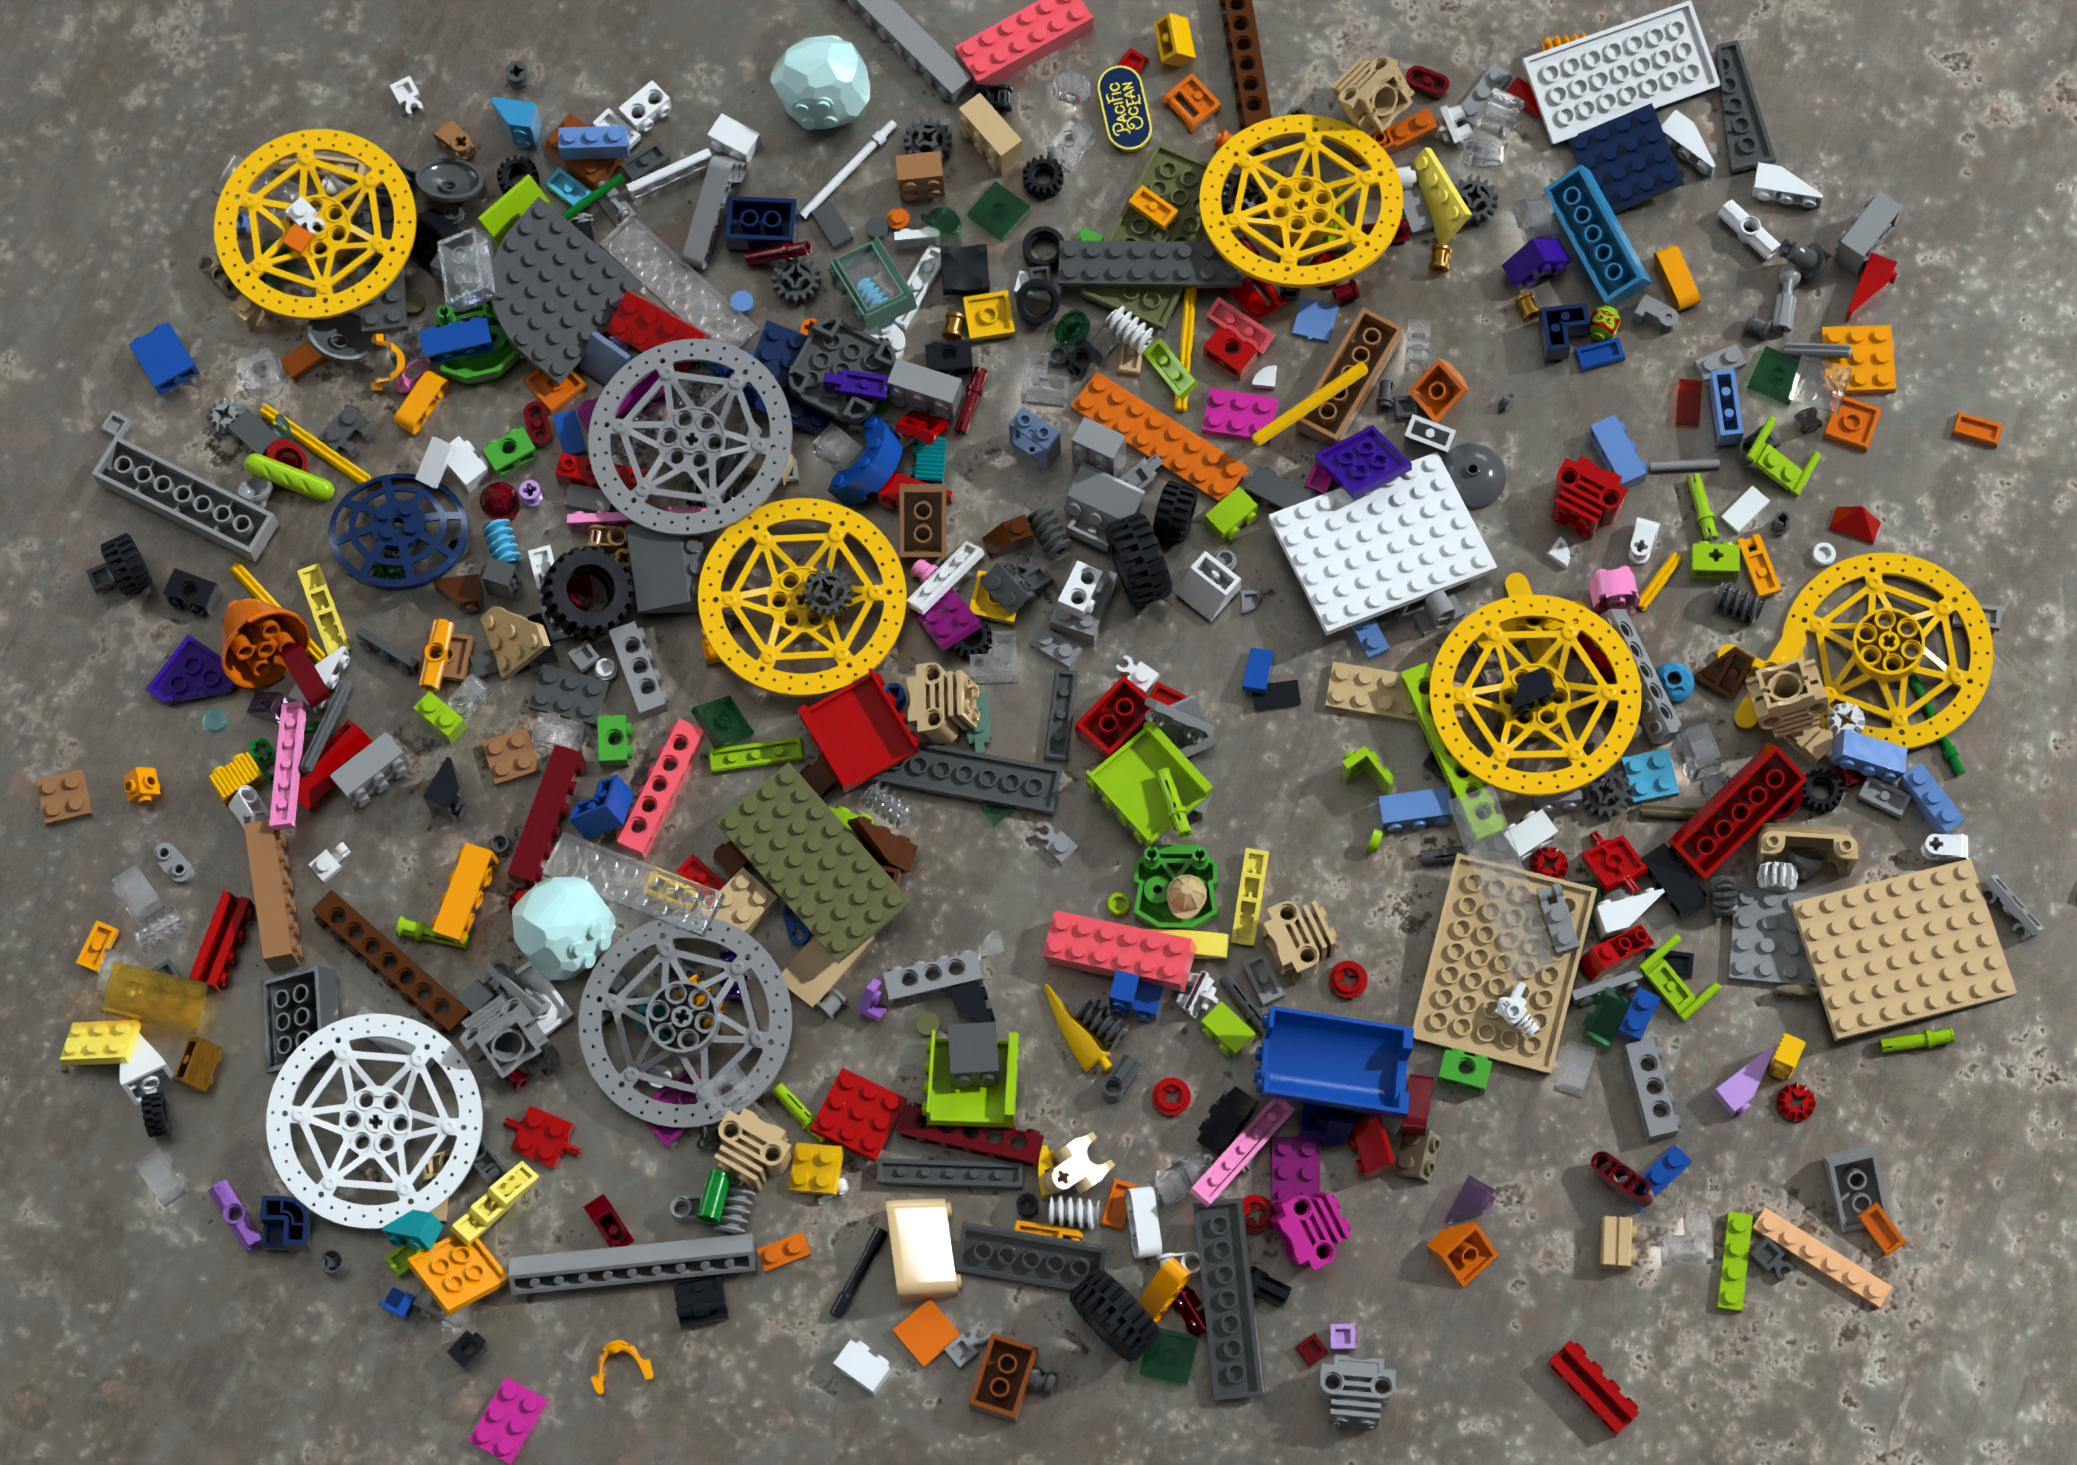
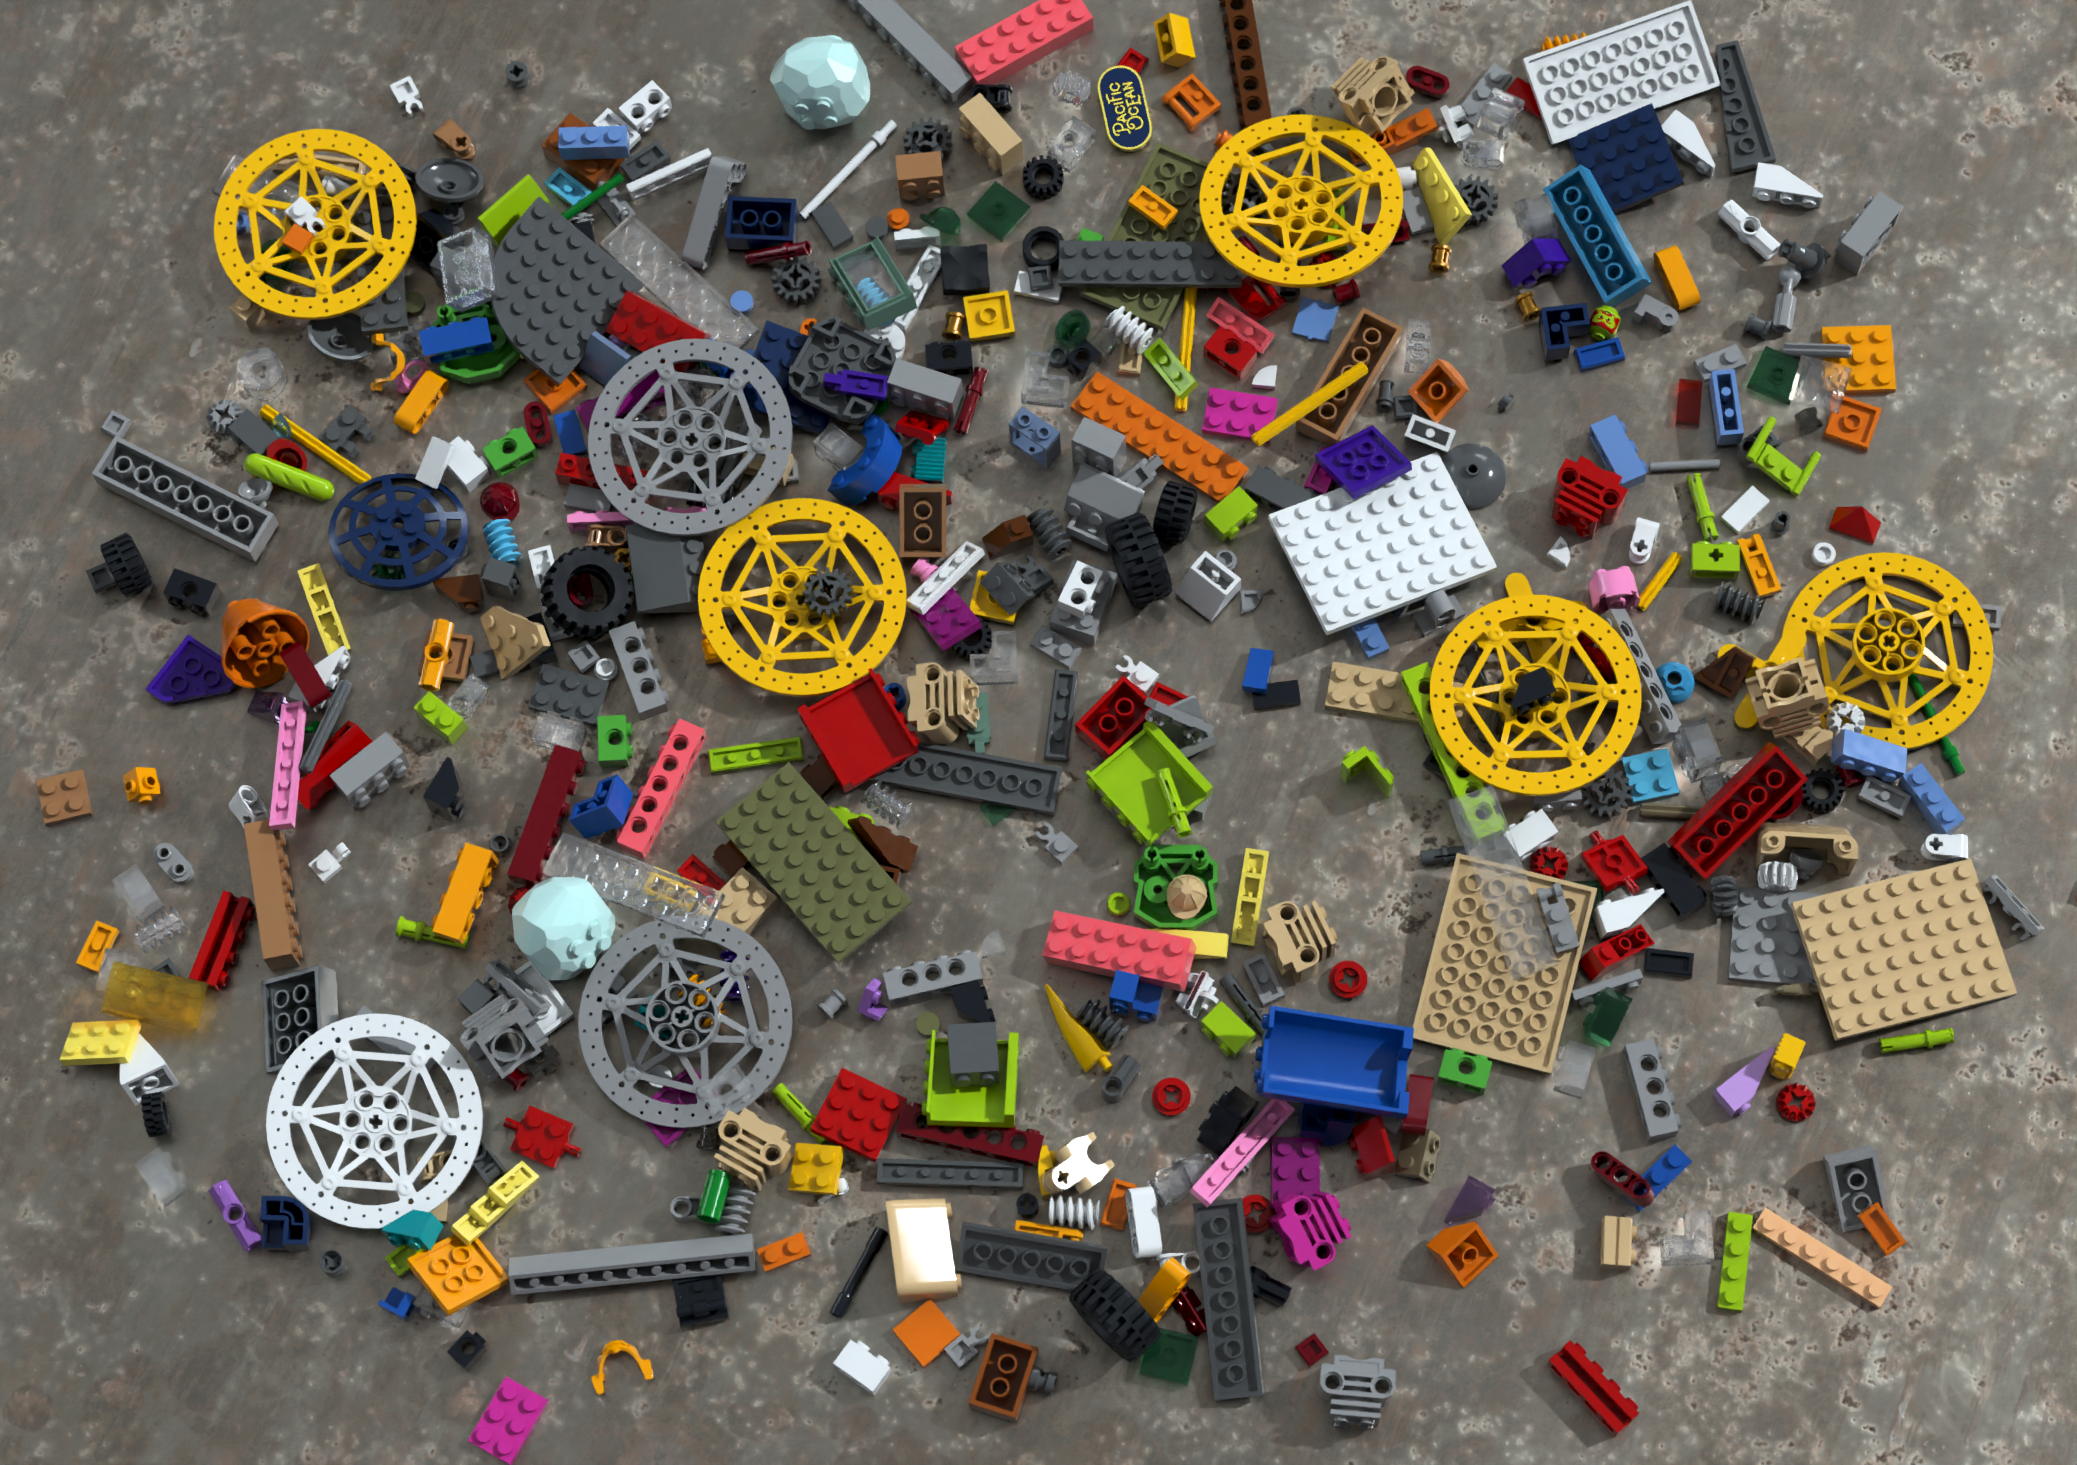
(164, 358): blue panel -> none
(198, 1064): pearl gold brick -> none
(215, 720): clear light blue tile -> none
(216, 267): dark tan piece -> none
(234, 775): yellow brick -> none
(258, 757): green beam -> none
(260, 593): yellow axle -> none
(301, 360): orange tile -> none
(333, 906): reddish brown brick -> none
(387, 651): dark grey plate -> none
(511, 757): medium nougat plate -> none
(512, 166): black tyre -> none
(518, 120): dark azure slope -> none
(524, 491): lavender bush -> none
(608, 1222): dark red slope -> none
(722, 722): clear green plate -> none
(734, 139): white brick -> none
(790, 925): blue beam -> none
(815, 972): tan tile -> none
(1039, 318): black tyre -> none
(1342, 1337): lavender plate -> none
(1374, 840): lime tile -> none
(1415, 809): medium blue brick -> none
(1514, 1011): white piece -> none
(1638, 1016): blue brick -> none
(1670, 985): lime plate -> none
(1769, 1256): dark grey plate -> none
(1873, 282): red slope -> none
(1977, 429): orange tile -> none

